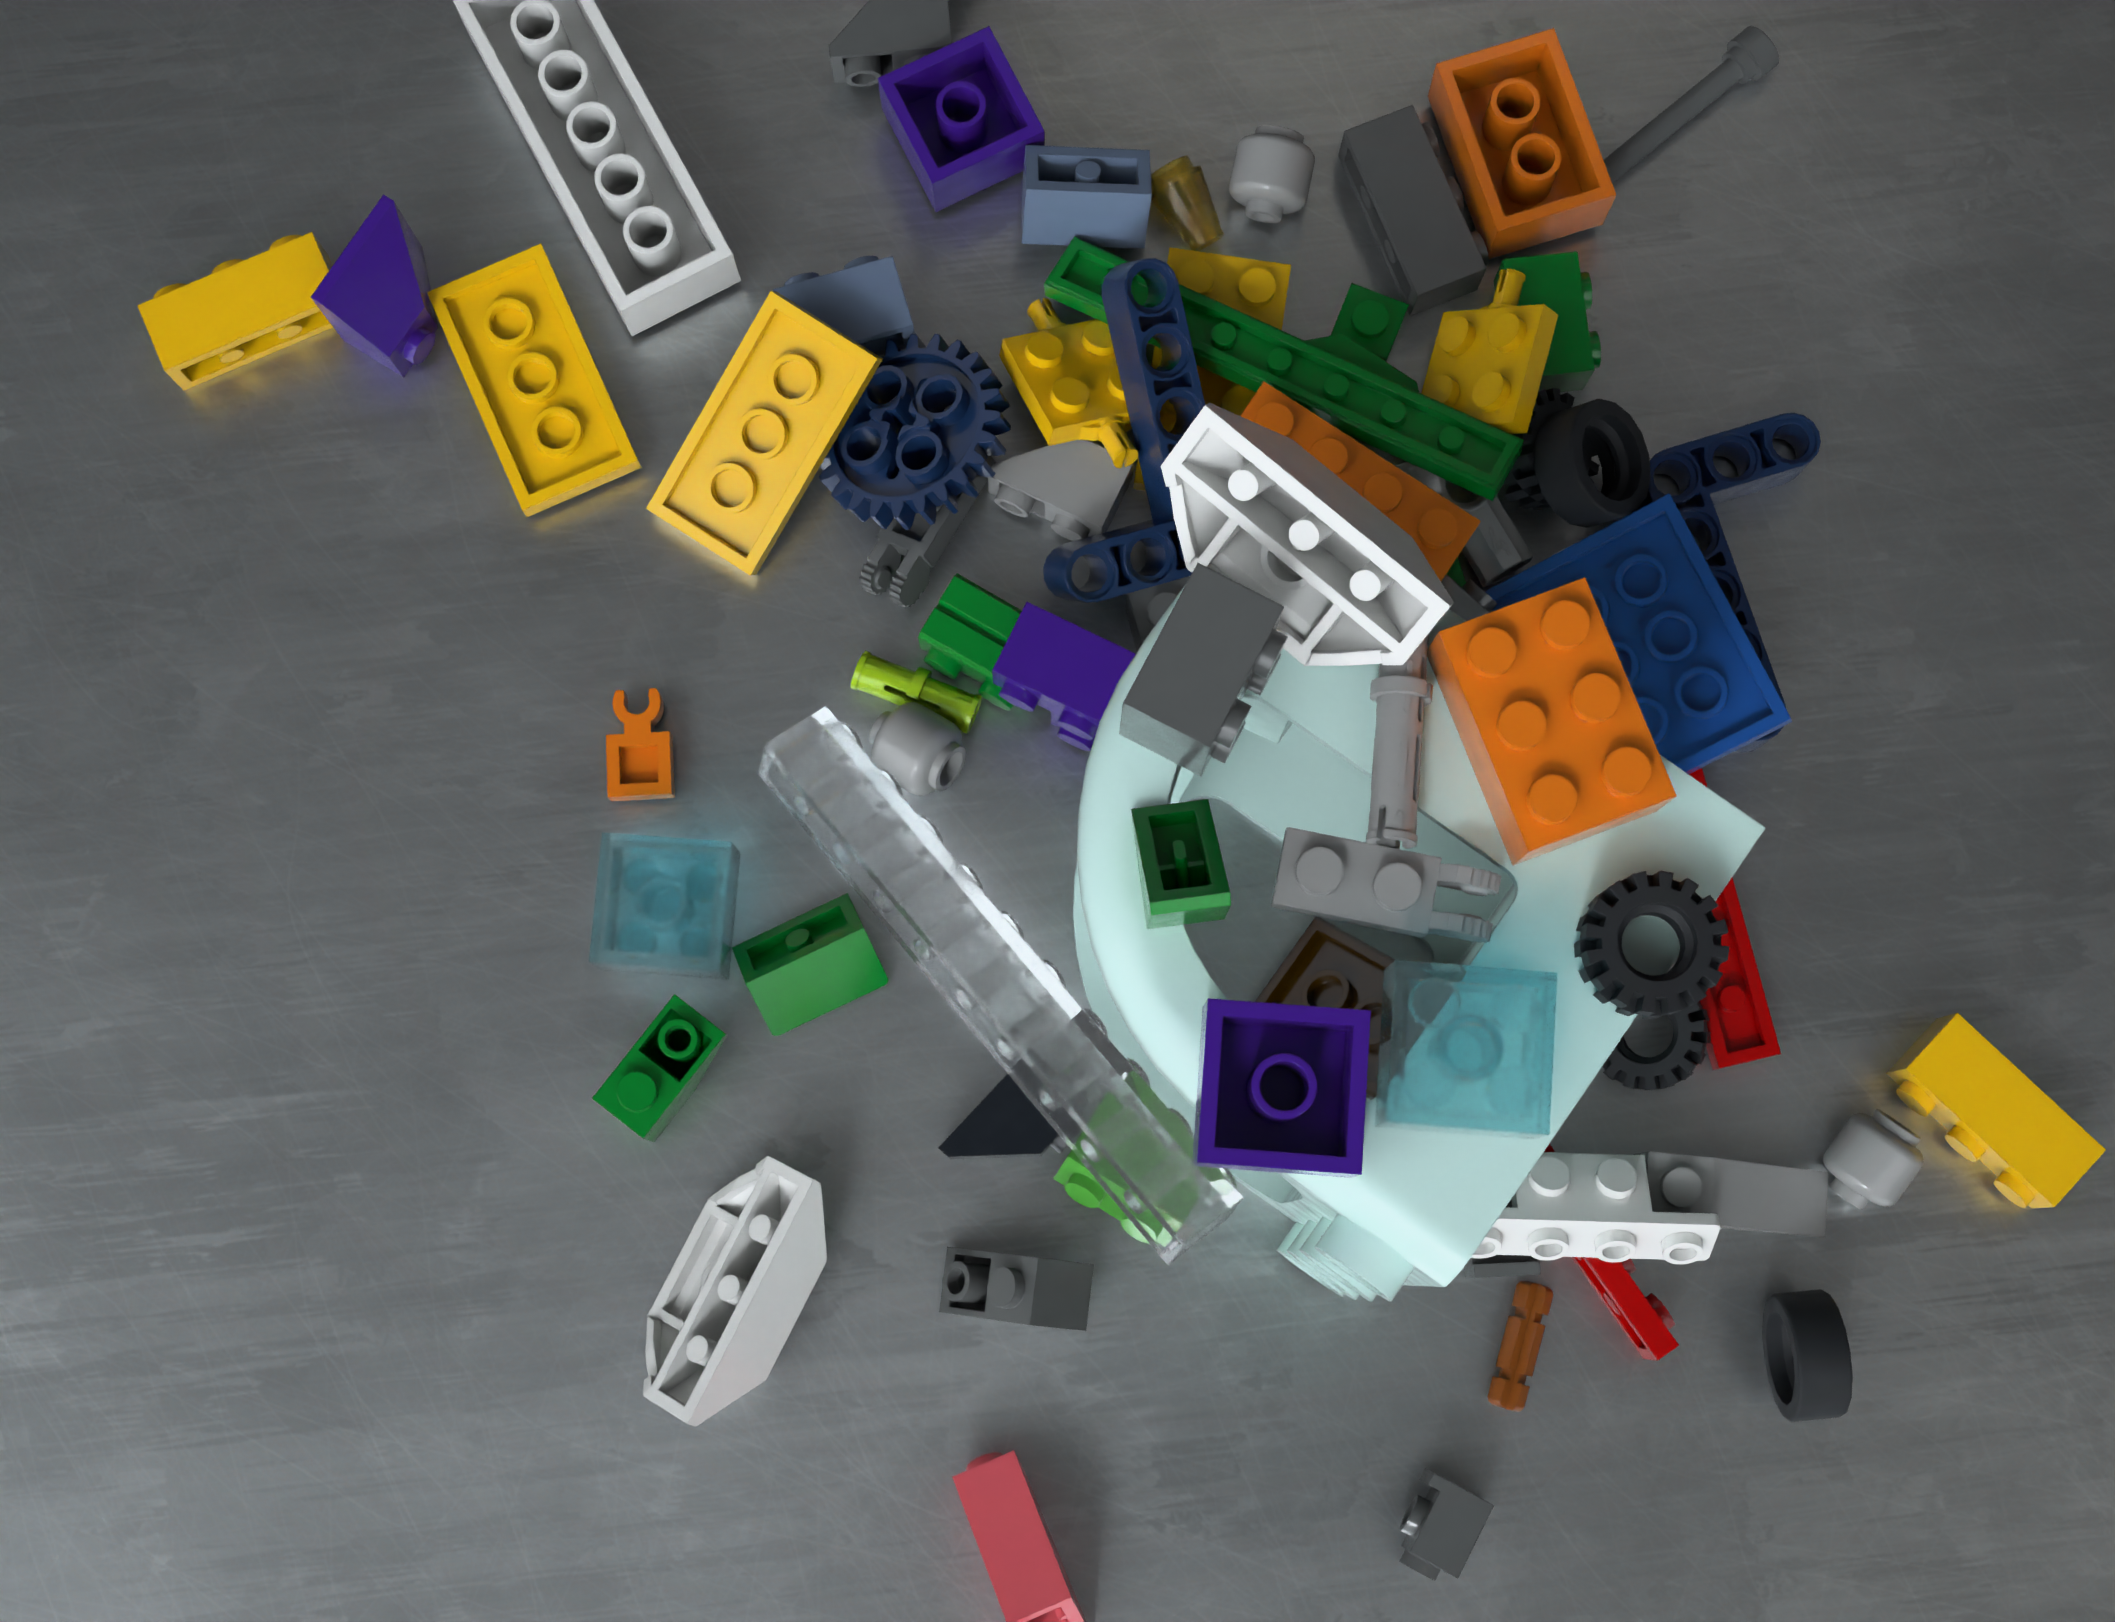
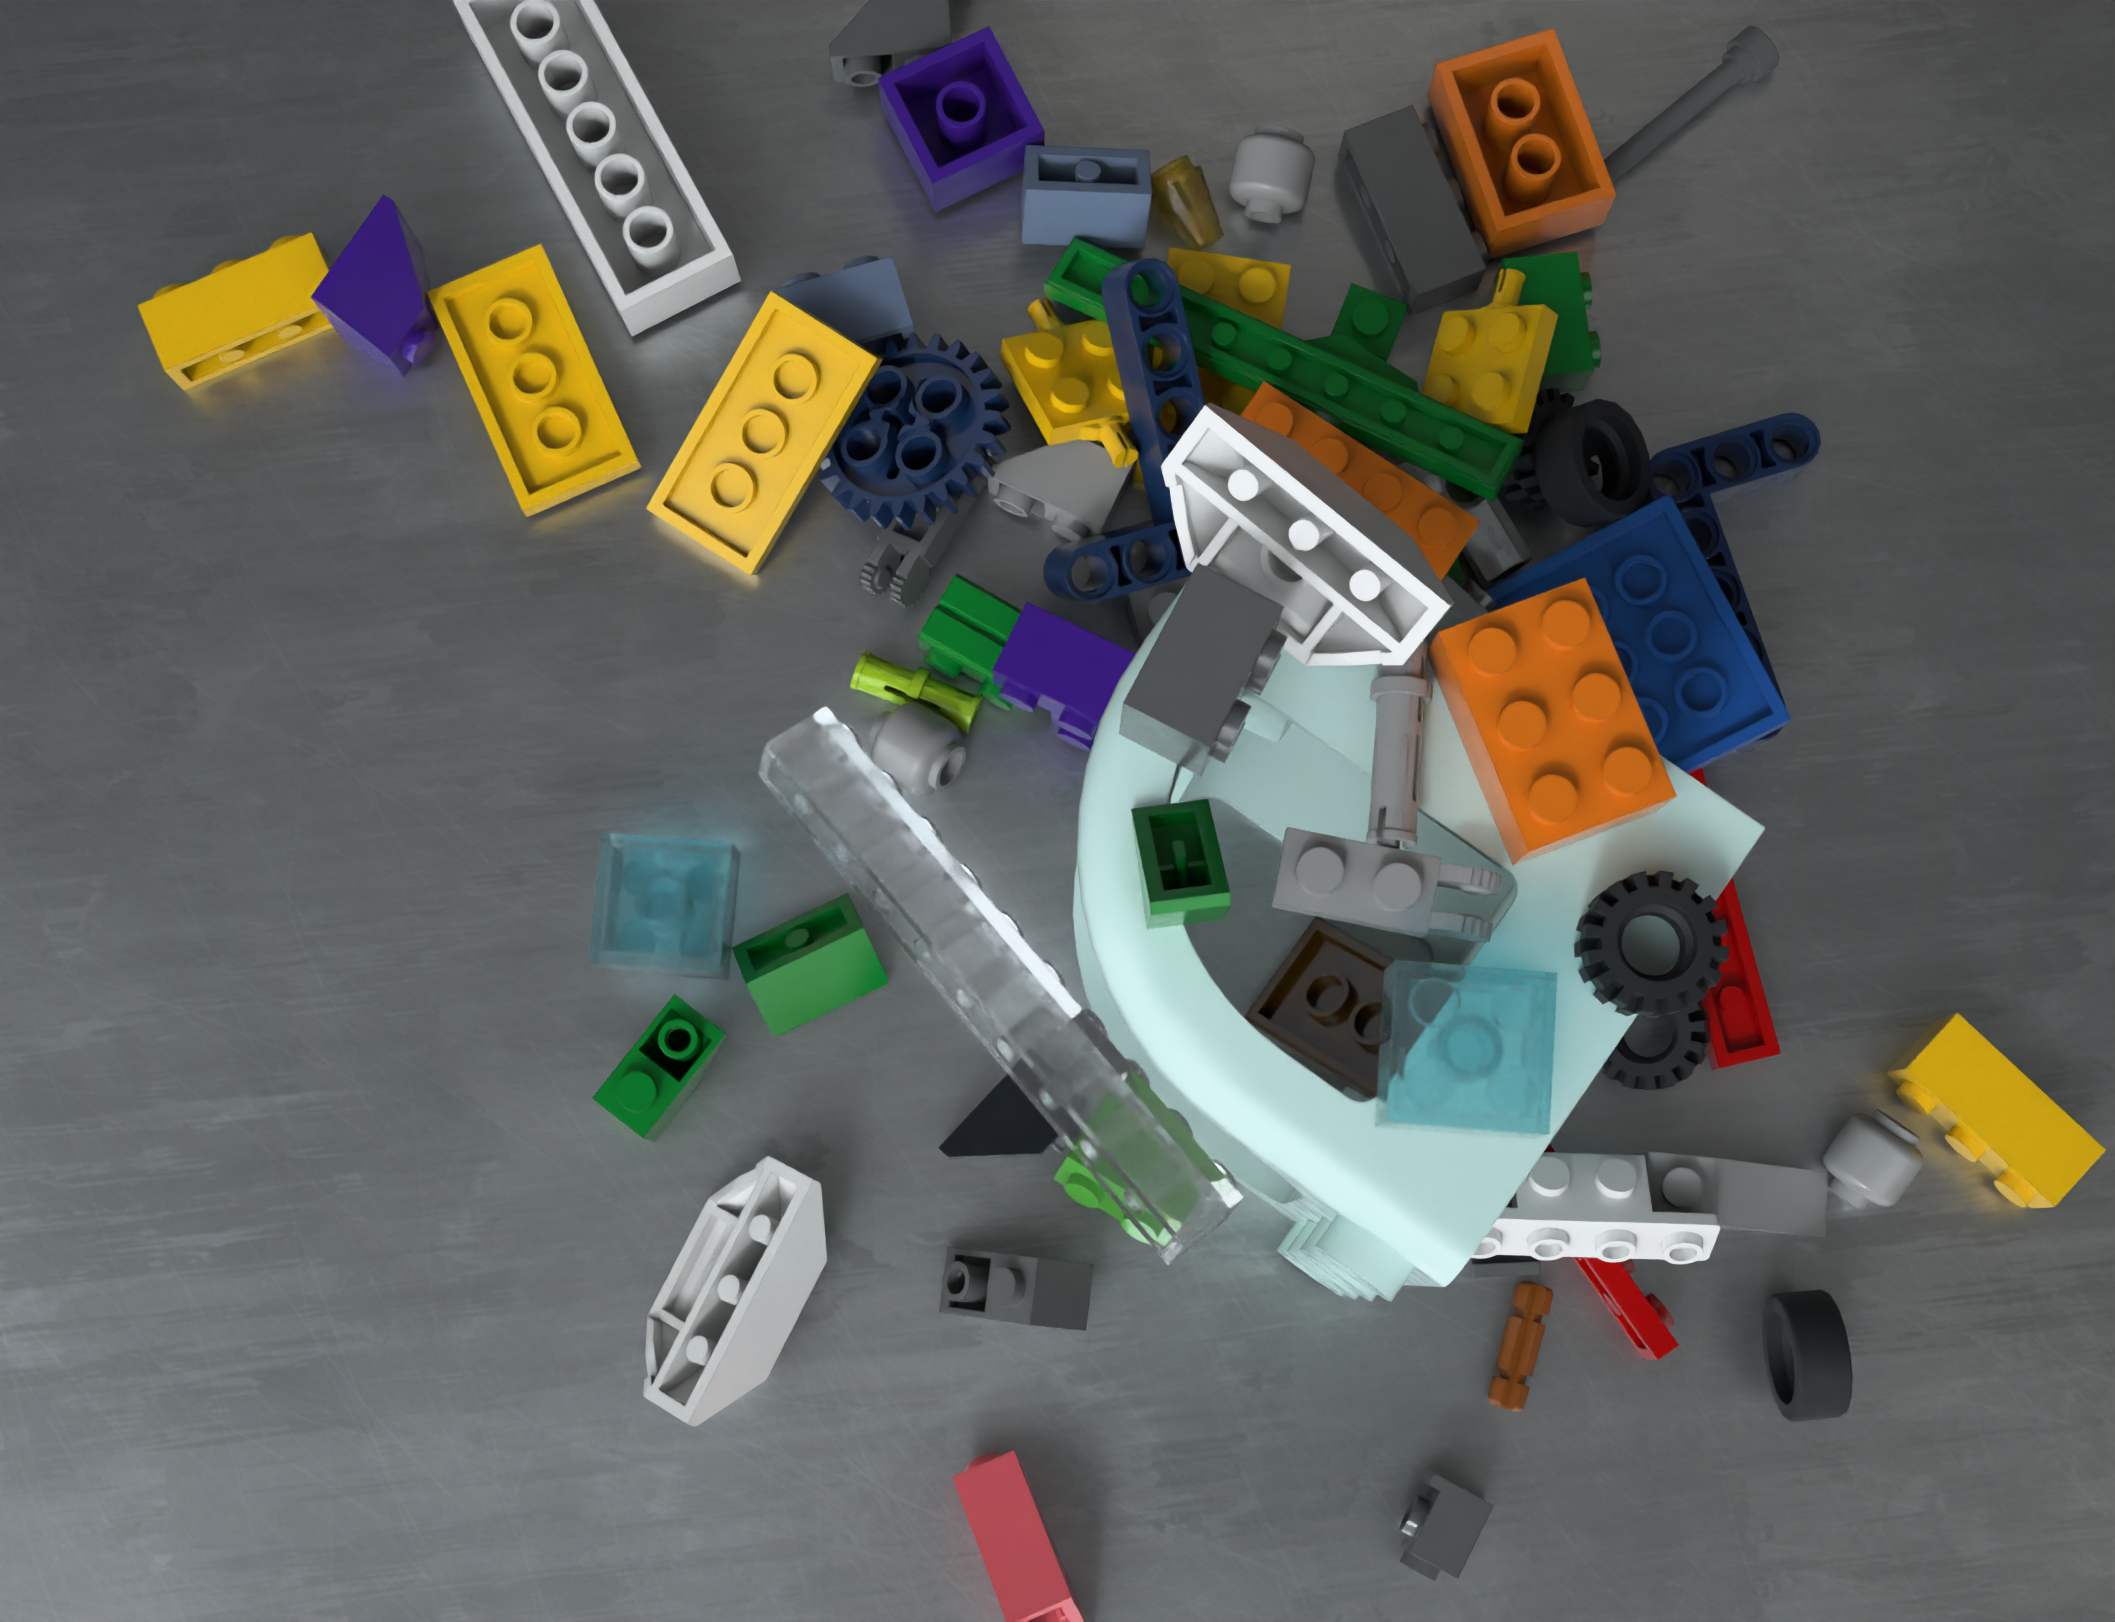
(640, 759): orange plate -> none
(1281, 1088): dark purple brick -> none

